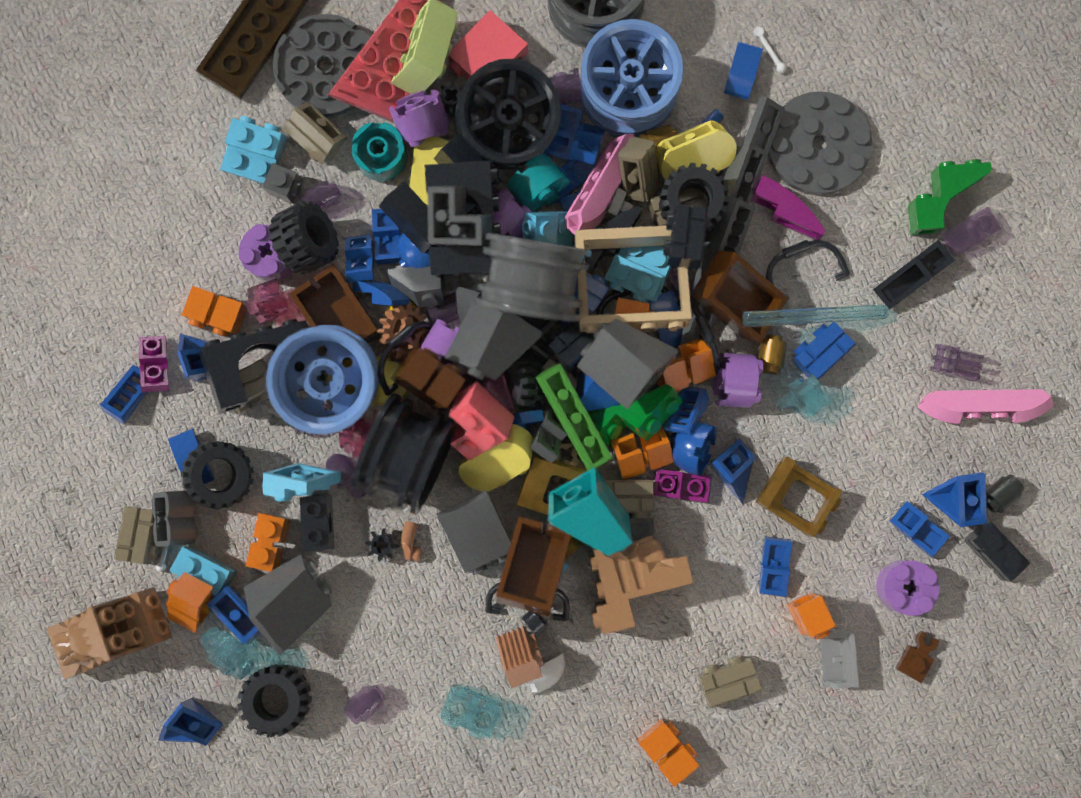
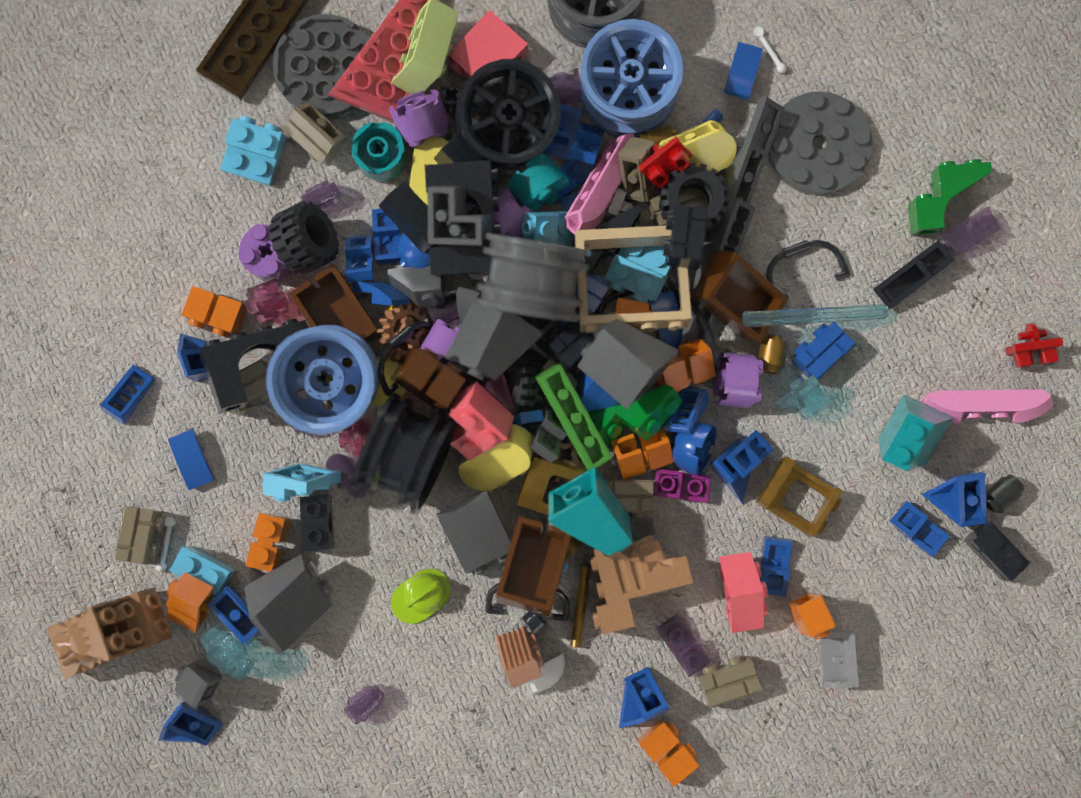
(153, 364): magenta slope -> none
(173, 518): dark grey brick -> none
(196, 684): none -> dark grey slope
(240, 479): black tyre -> none
(252, 704): black tyre -> none
(283, 183): dark grey brick -> none
(387, 539): black gear -> none
(407, 542): nougat arm -> none
(420, 596): none -> lime piece
(473, 704): clear light blue brick -> none
(580, 606): none -> pearl gold bar
(641, 699): none -> blue slope
(665, 160): none -> red hips
(683, 645): none -> clear purple slope
(743, 592): none -> coral brick
(749, 453): none -> blue slope
(787, 208): magenta slope -> none
(912, 434): none -> teal slope
(915, 660): reddish brown plate -> none
(923, 590): medium lavender brick -> none
(954, 362): clear purple arm -> none
(1023, 351): none -> red hips

